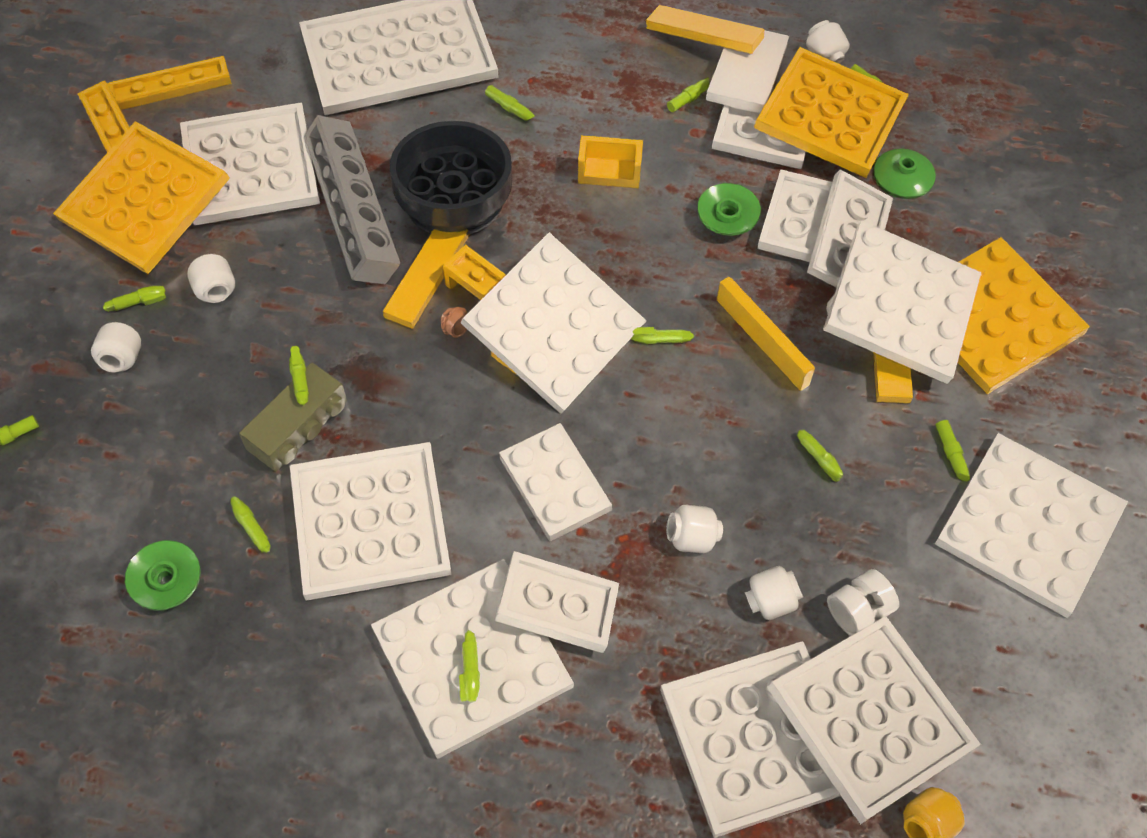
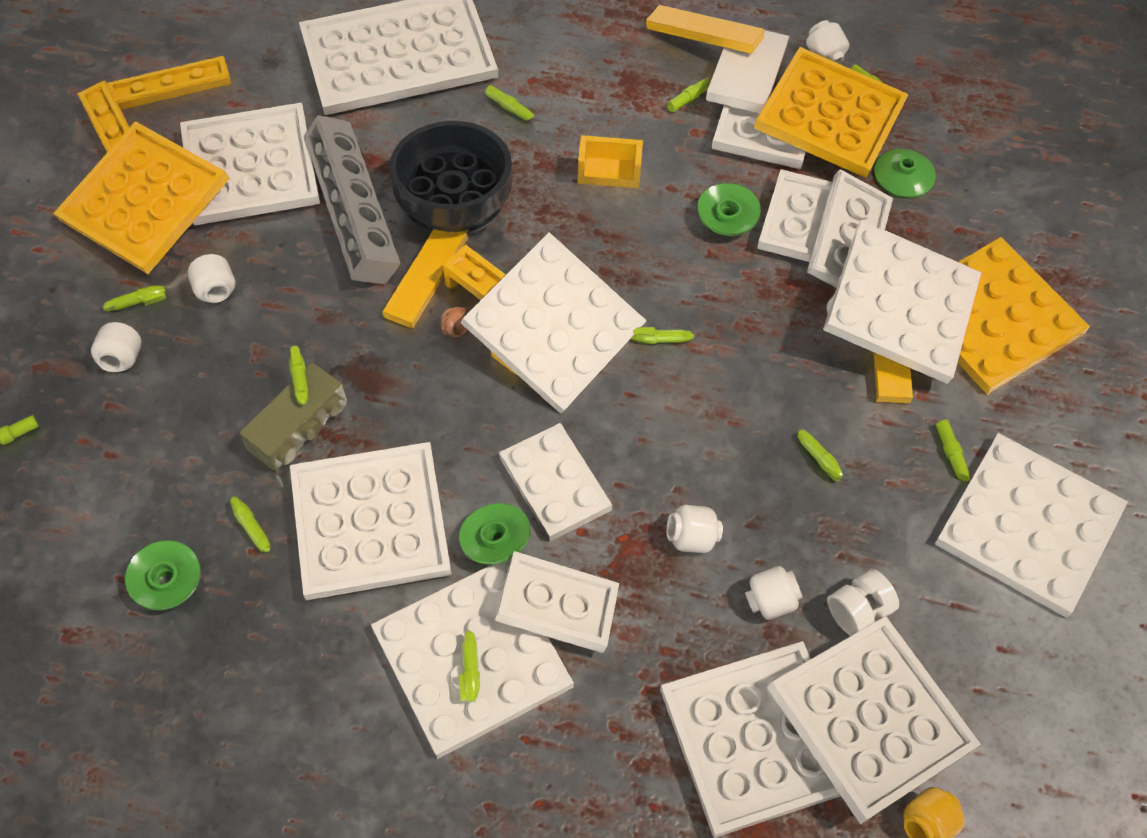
(493, 522): none -> bright green dish
(765, 333): yellow tile -> none

